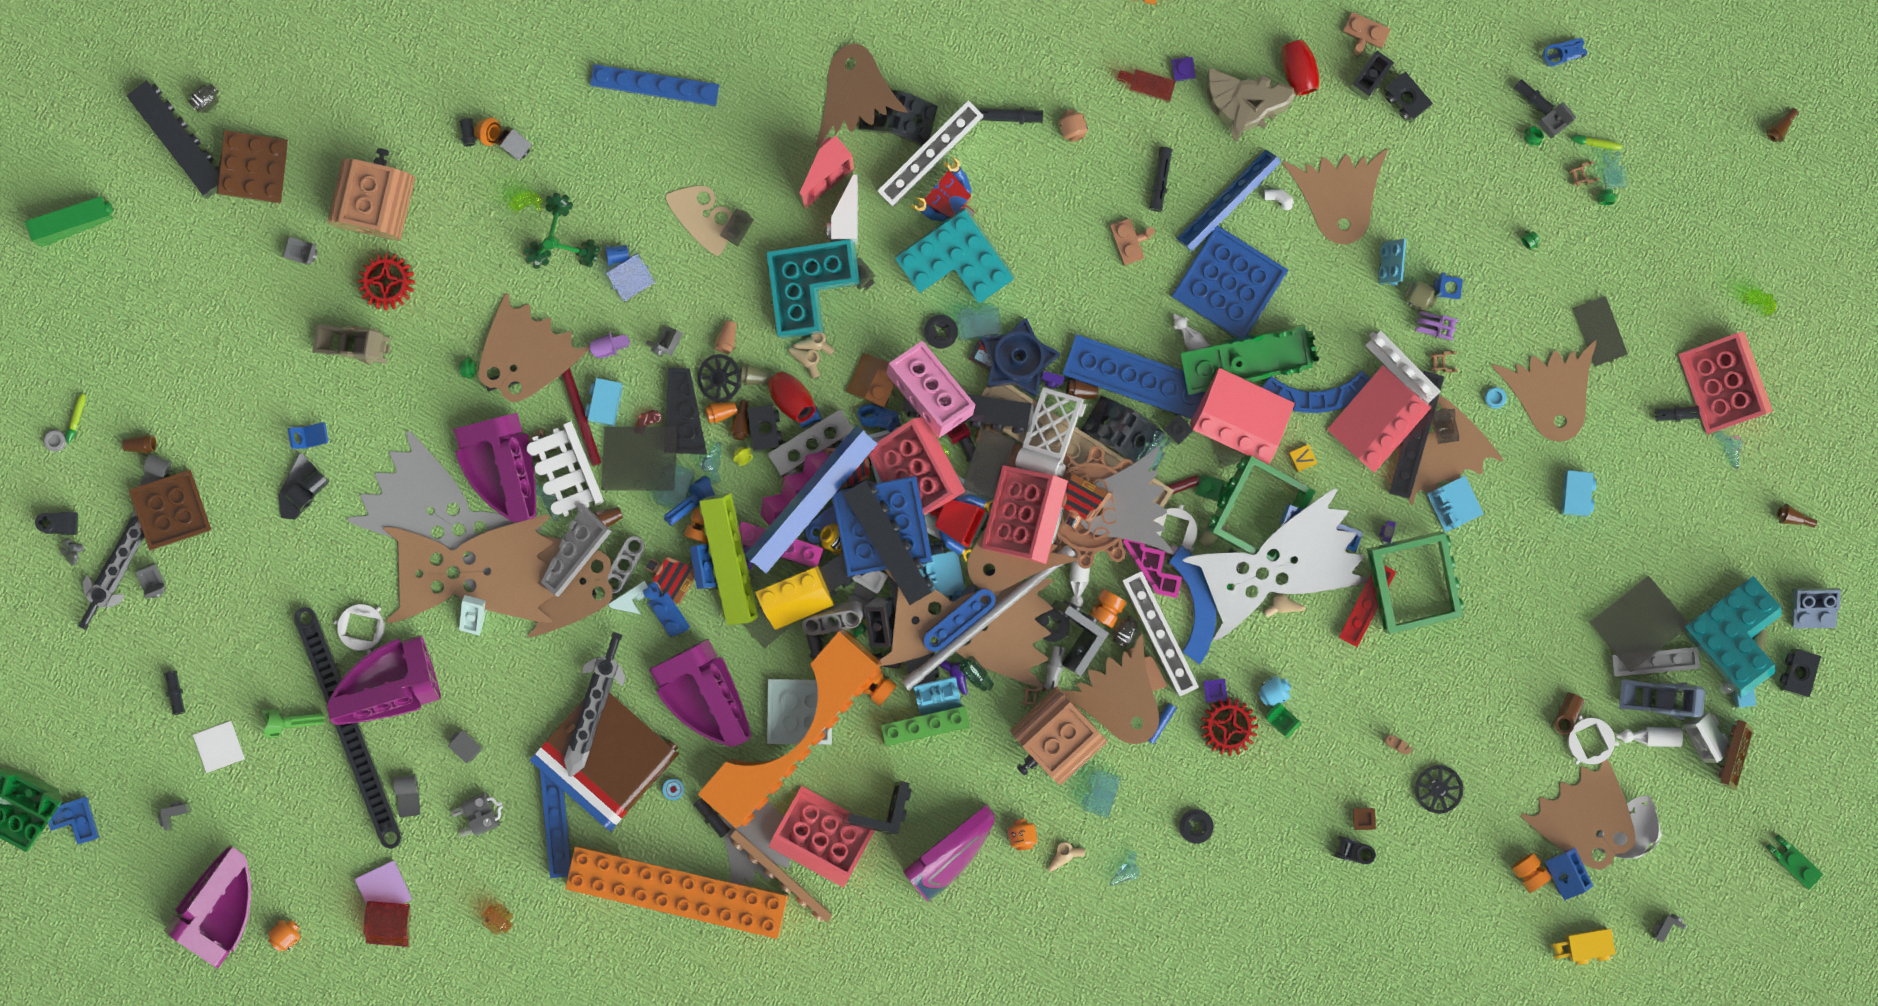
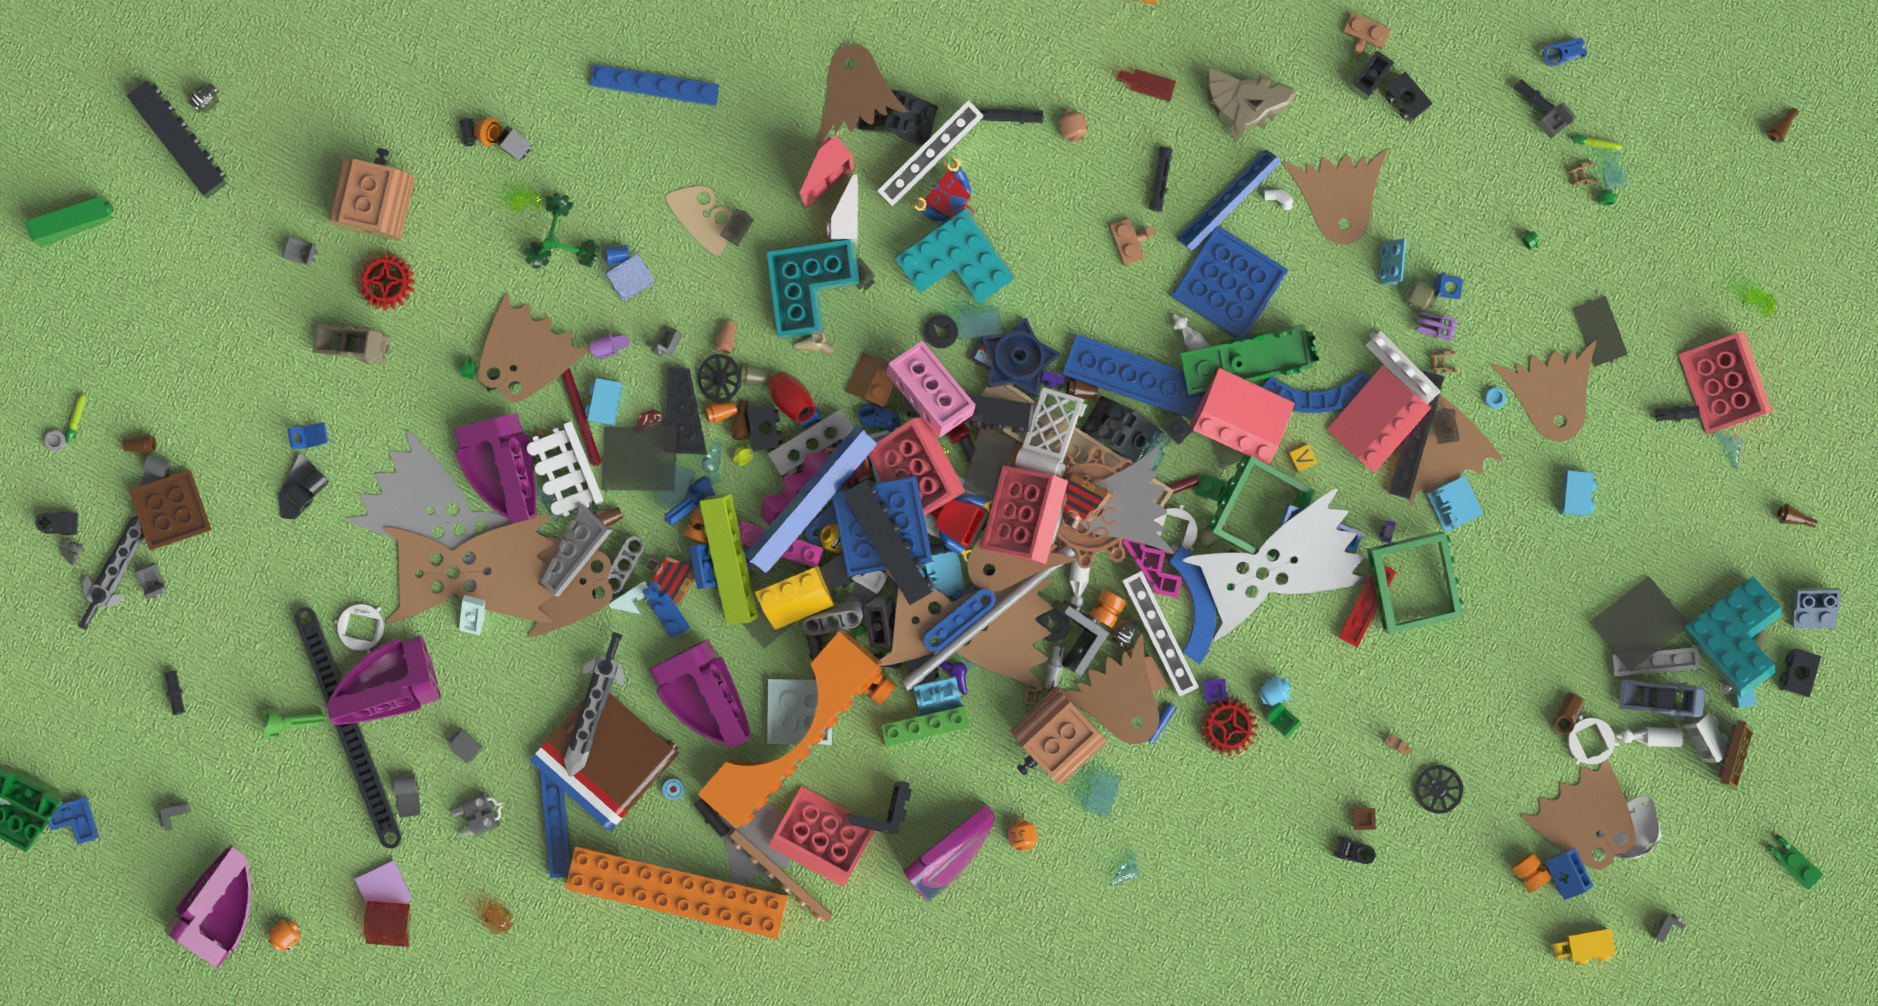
(218, 746): white sticker -> none
(252, 167): reddish brown plate -> none
(808, 359): tan animal -> none
(976, 673): clear green hinge -> none
(1065, 854): tan animal -> none
(1183, 69): dark purple plate -> none
(1195, 816): black gear -> none
(1283, 604): tan animal -> none
(1300, 67): red piece -> none
(1533, 136): green plate -> none

